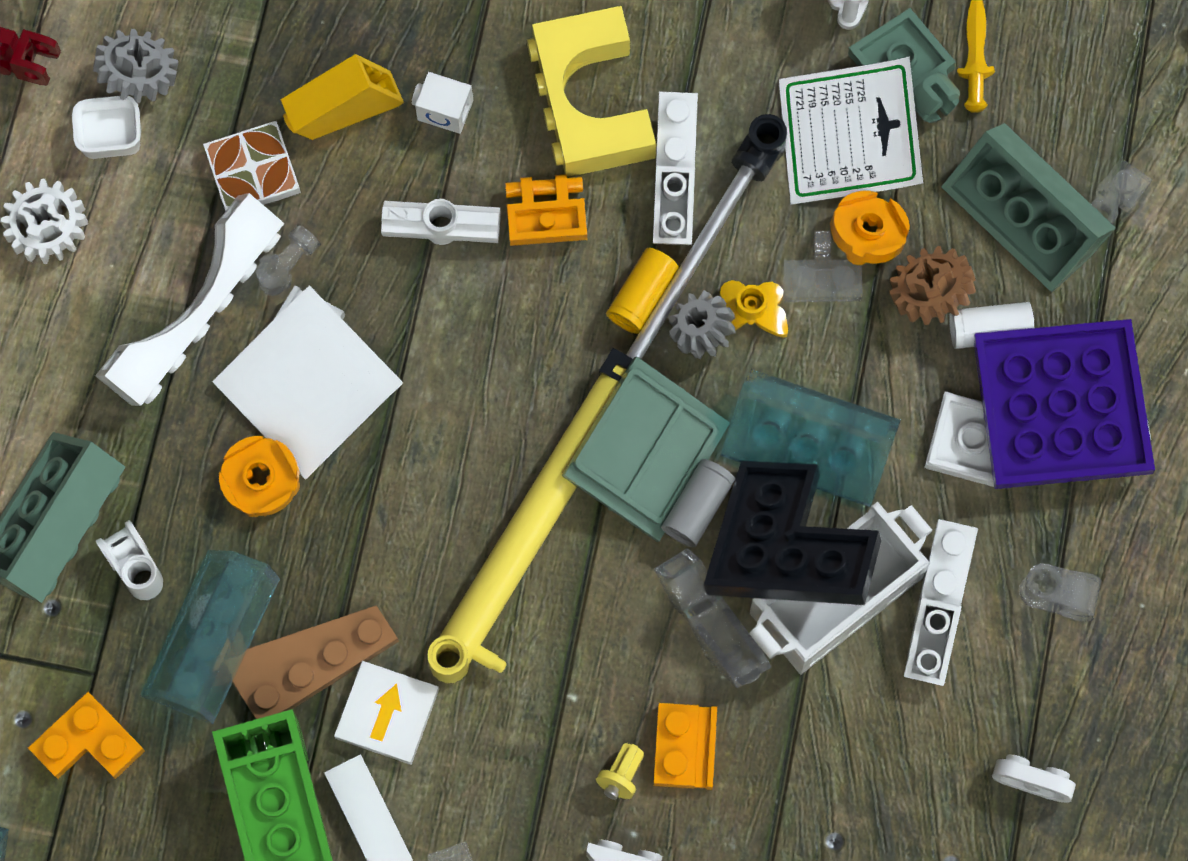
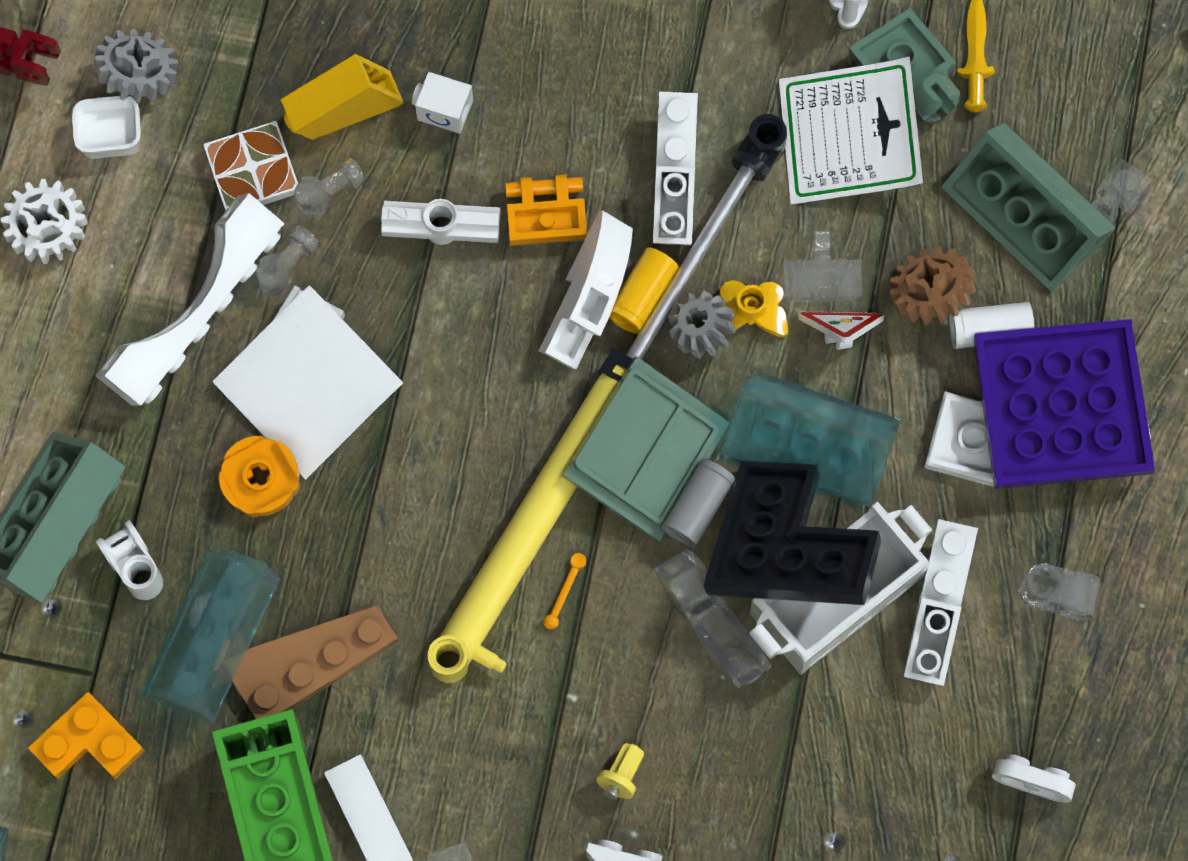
(314, 194): none -> clear leg
(386, 712): white tile -> none
(577, 562): none -> light orange hinge
(584, 141): light yellow arch -> none
(592, 292): none -> white slope
(685, 746): light orange plate -> none
(841, 326): none -> white piece
(861, 244): light orange plate -> none

